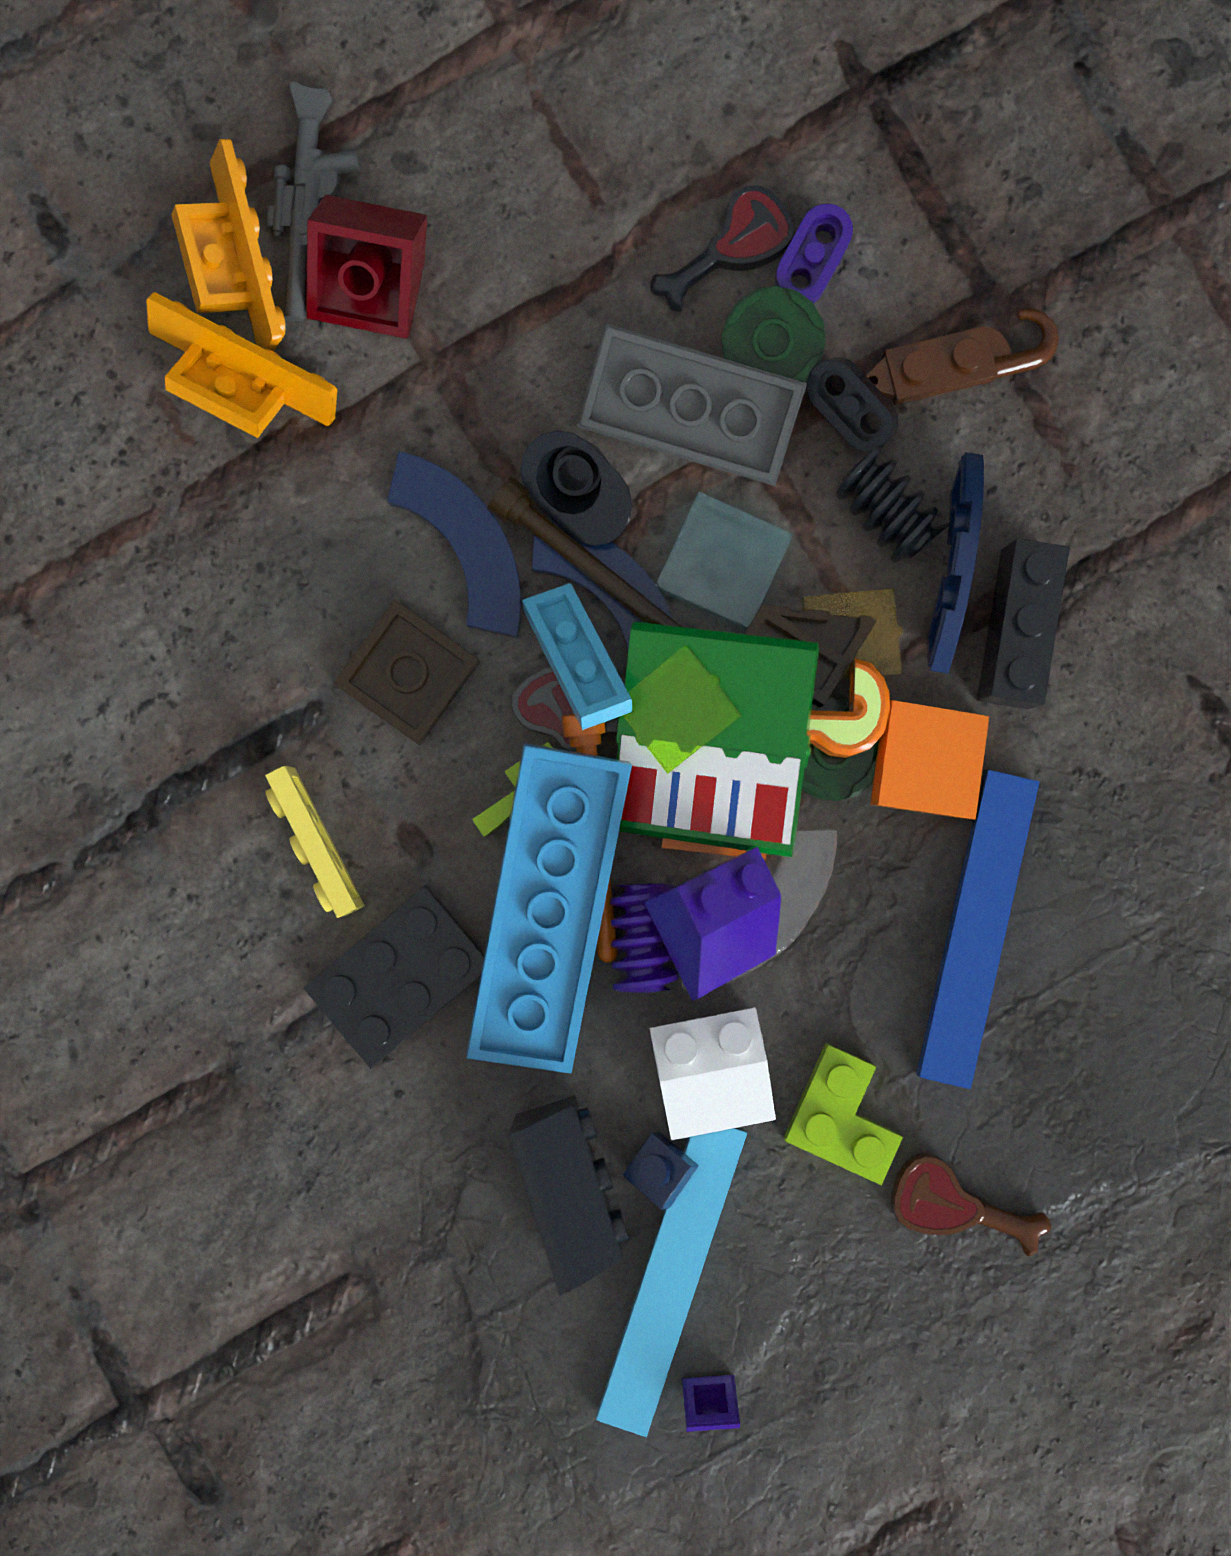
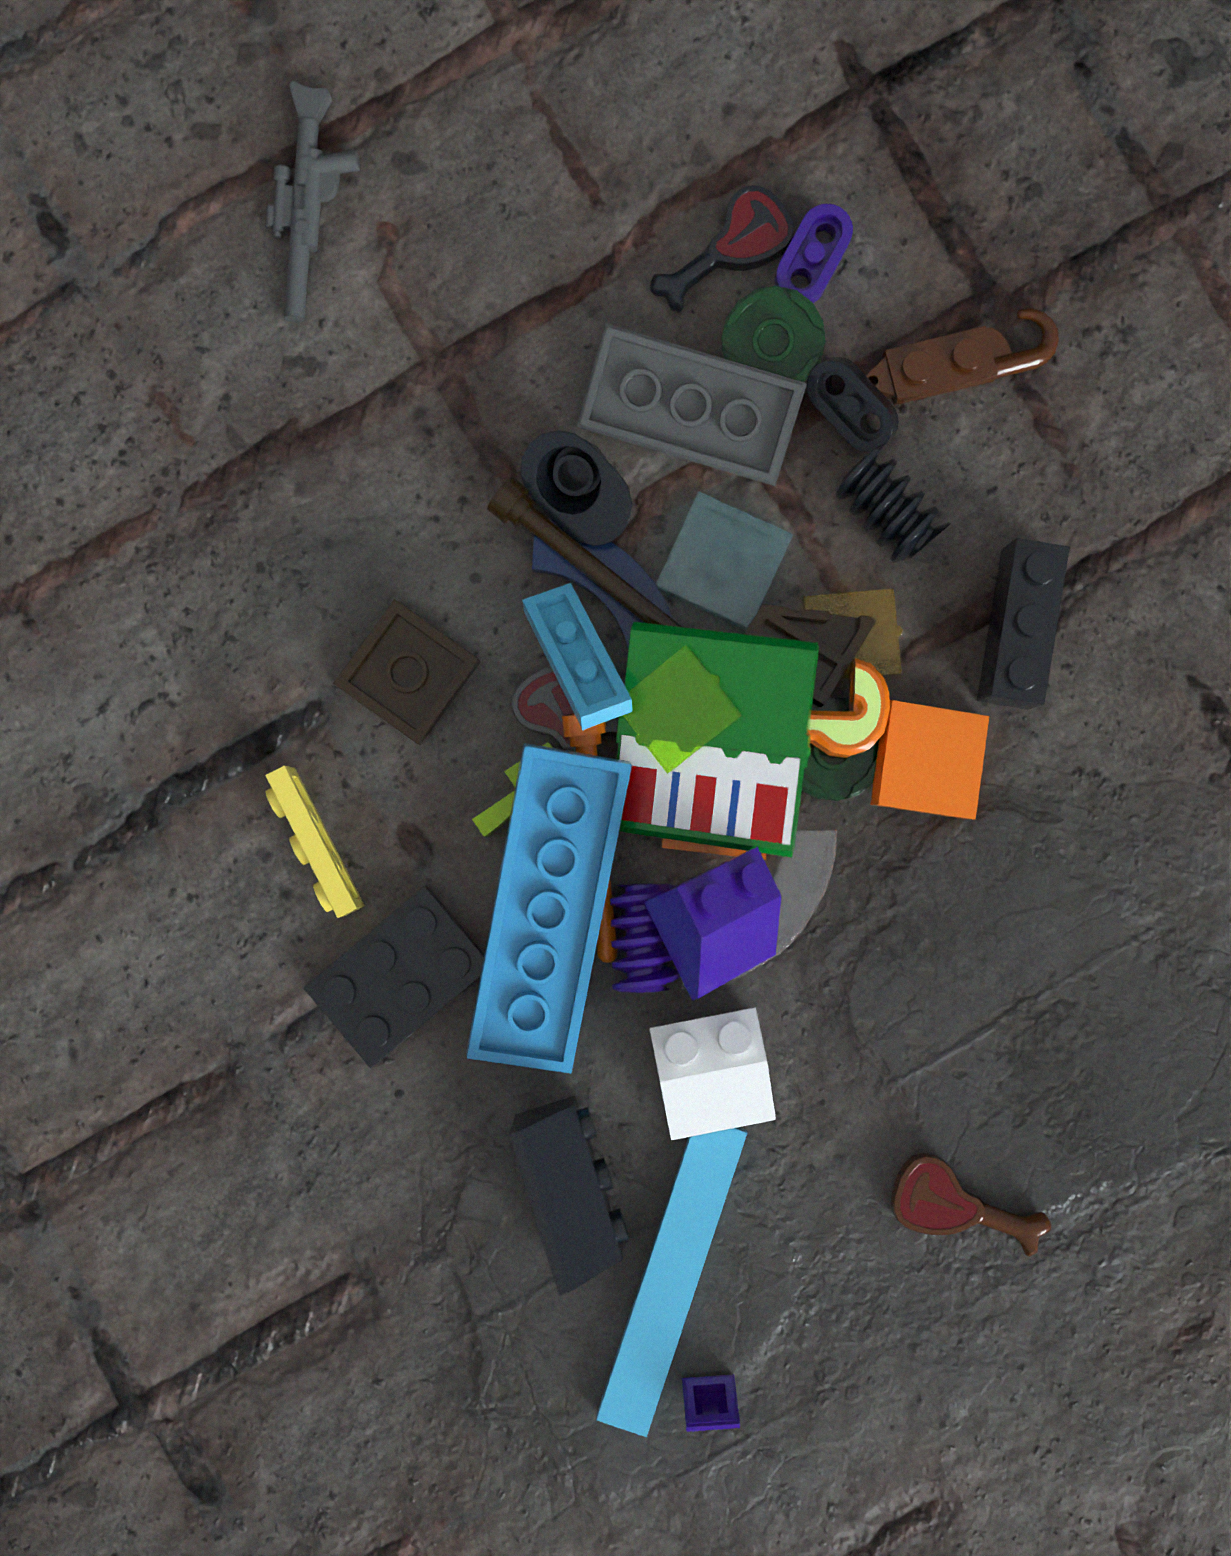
(224, 251): light orange bracket -> none
(233, 374): light orange bracket -> none
(364, 265): dark red slope -> none
(472, 533): dark blue tile -> none
(660, 1170): dark blue plate -> none
(828, 1122): lime plate -> none
(963, 536): dark blue tile -> none
(977, 929): blue tile -> none

